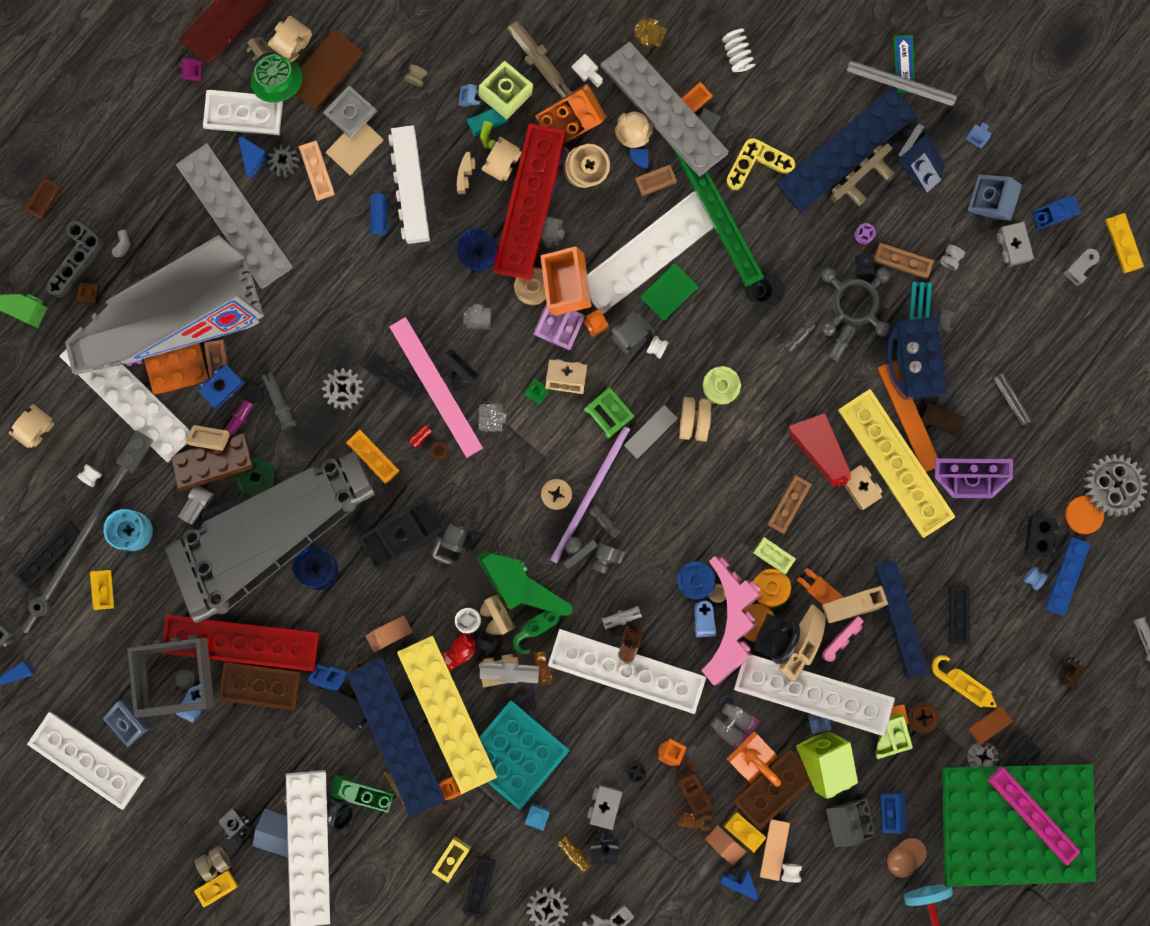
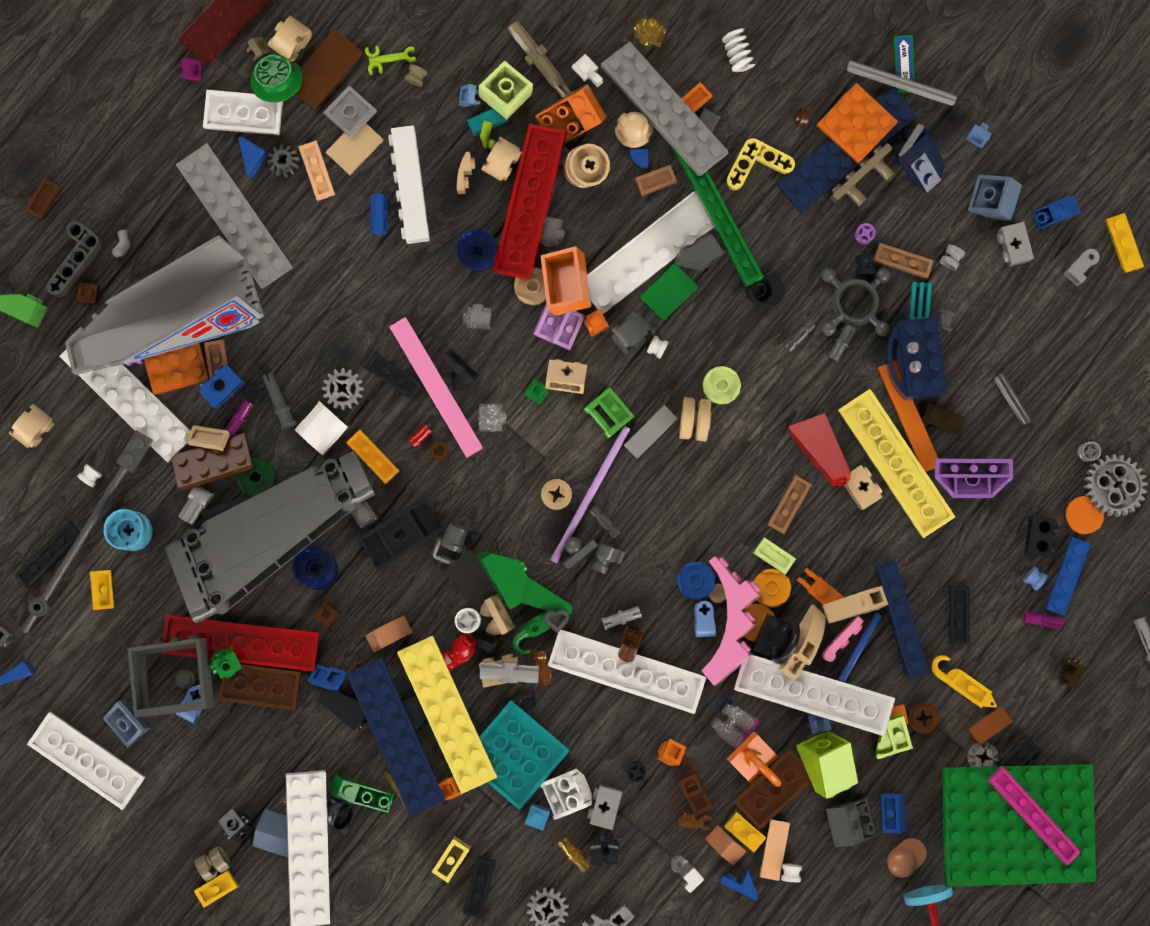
(225, 663): none -> green brick
(321, 428): none -> white slope
(326, 614): none -> reddish brown tile
(364, 514): none -> clear brick
(375, 59): none -> lime bar
(556, 619): none -> dark grey tile
(567, 793): none -> white slope
(683, 867): none -> leg
(701, 254): none -> dark grey slope
(801, 117): none -> reddish brown plate
(857, 123): none -> orange plate
(860, 646): none -> blue bar
(1043, 620): none -> magenta axle
(1089, 451): none -> light grey wheel

